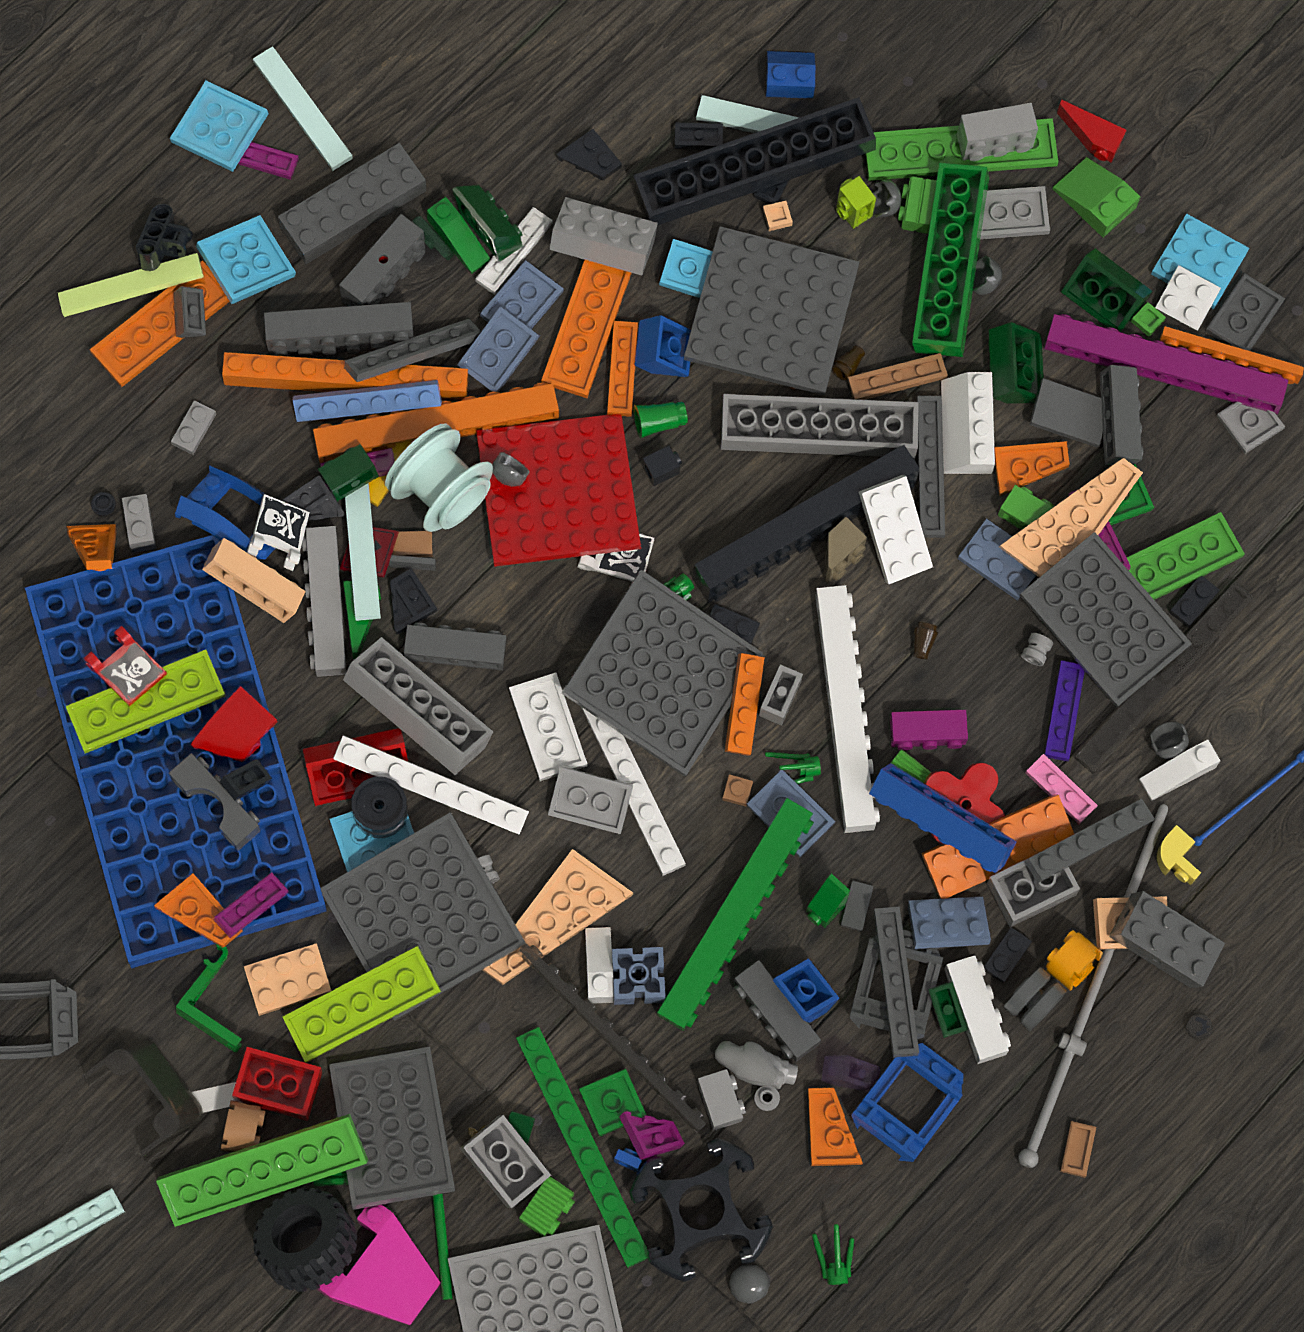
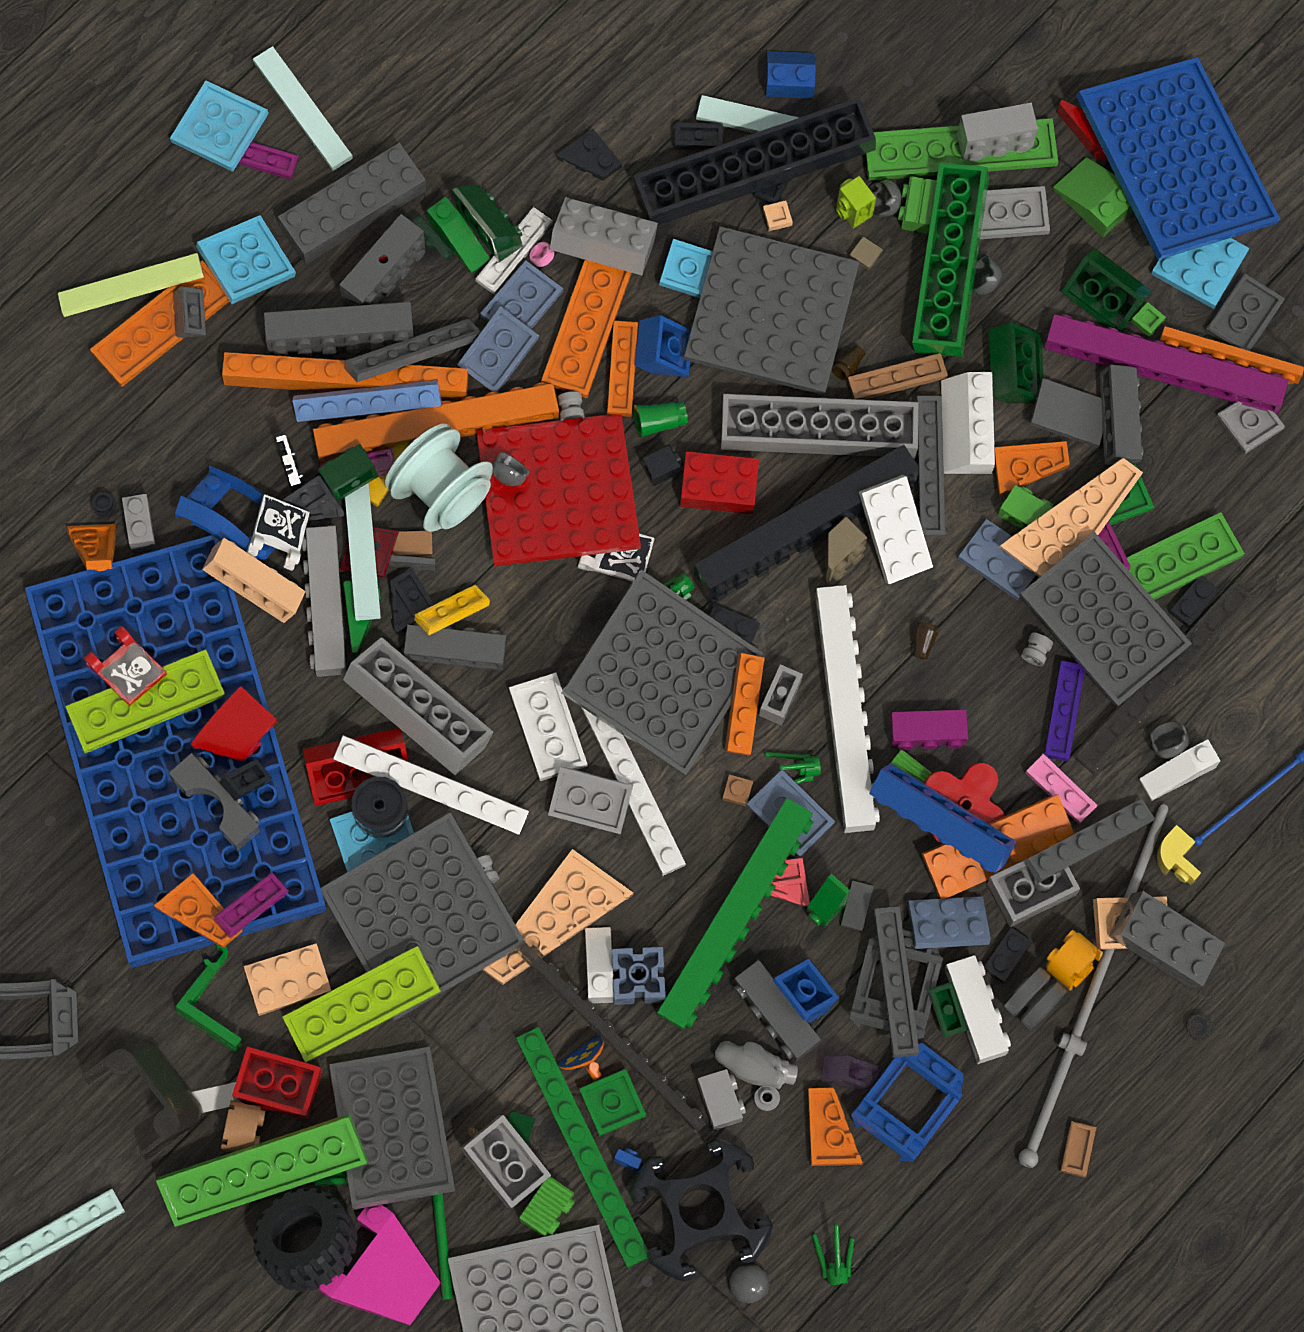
(161, 238): black beam -> none
(193, 427): light grey plate -> none
(288, 456): none -> wing
(452, 609): none -> yellow tile
(541, 254): none -> bright pink tile
(570, 405): none -> light grey wheel
(585, 1057): none -> shield
(651, 1135): magenta wing -> none
(719, 483): none -> red brick
(792, 884): none -> coral wing
(866, 253): none -> dark tan tile
(1177, 158): none -> blue plate
(1188, 298): white plate -> none

